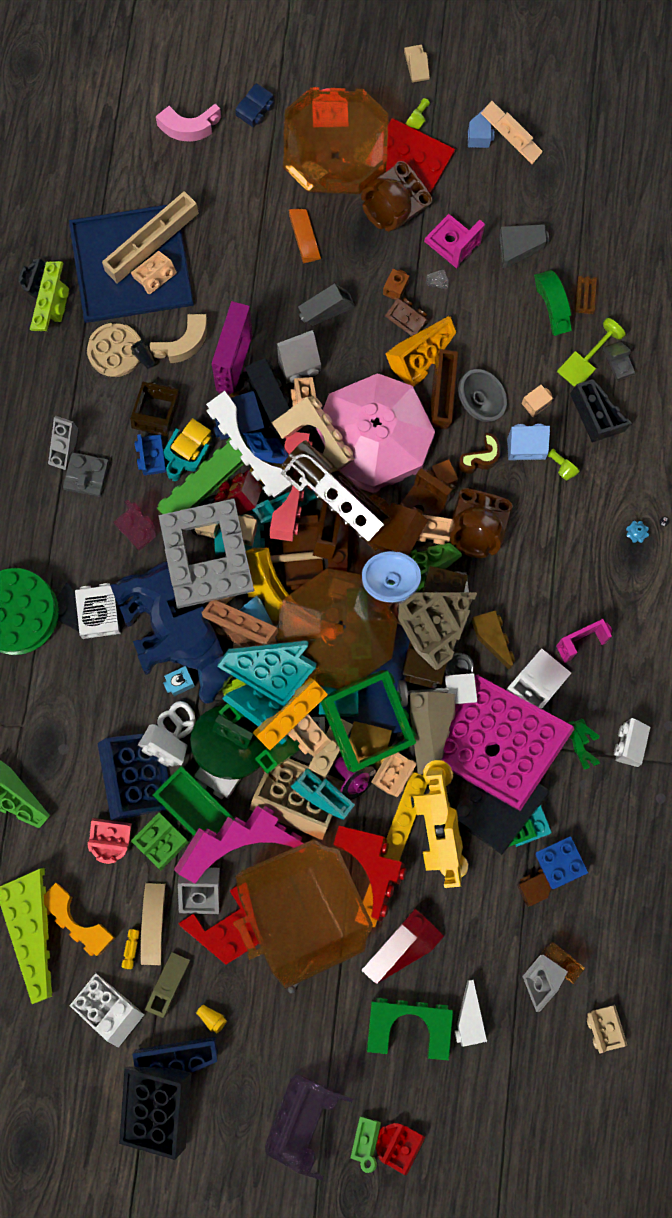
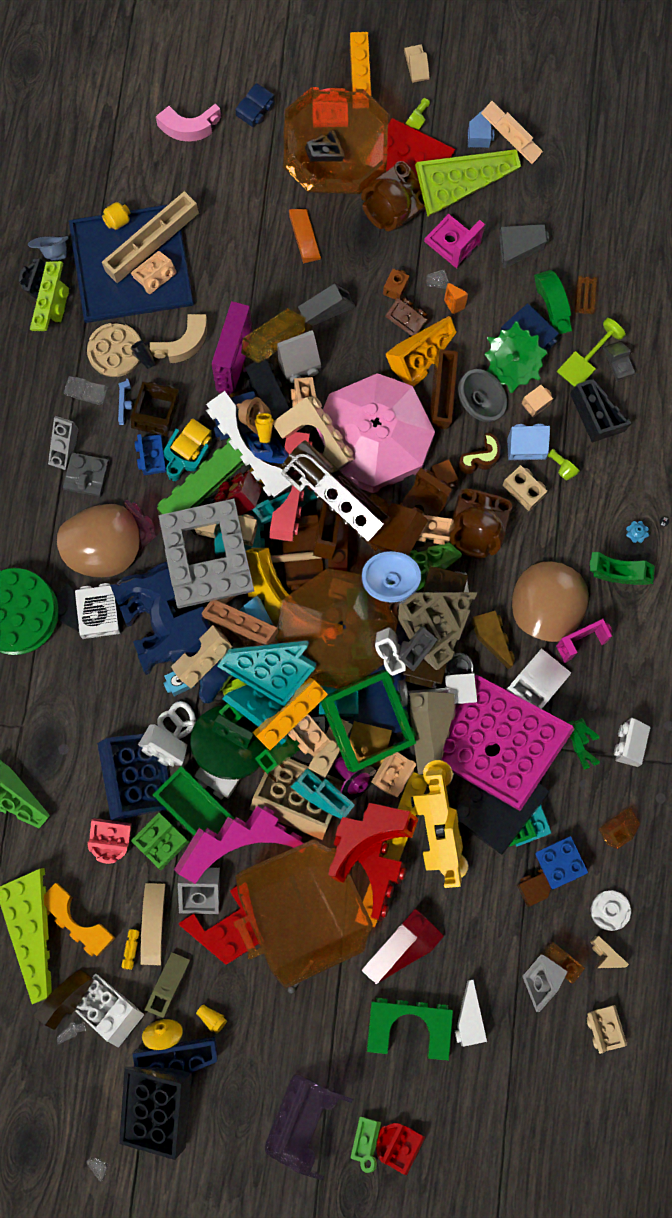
(51, 247): none -> sand blue piece
(63, 999): none -> dark brown slope
(70, 1032): none -> clear bar
(85, 391): none -> clear slope
(98, 1167): none -> clear slope
(99, 540): none -> medium nougat piece
(116, 215): none -> yellow head
(124, 386): none -> medium blue piece
(162, 1034): none -> yellow dish
(212, 649): none -> tan arch
(249, 410): none -> medium nougat piece
(264, 340): none -> clear yellow brick
(264, 426): none -> yellow cone
(325, 148): none -> black wing
(357, 837): none -> red arch
(360, 61): none -> light orange brick
(389, 650): none -> white brick
(417, 648): none -> flat silver slope
(455, 298): none -> orange slope
(457, 177): none -> lime wing
(515, 357): none -> green piece
(520, 491): none -> tan brick
(536, 324): none -> dark blue panel
(550, 601): none -> medium nougat piece
(610, 910): none -> white tile
(611, 958): none -> tan slope
(620, 829): none -> clear orange slope
(621, 571): none -> green arch

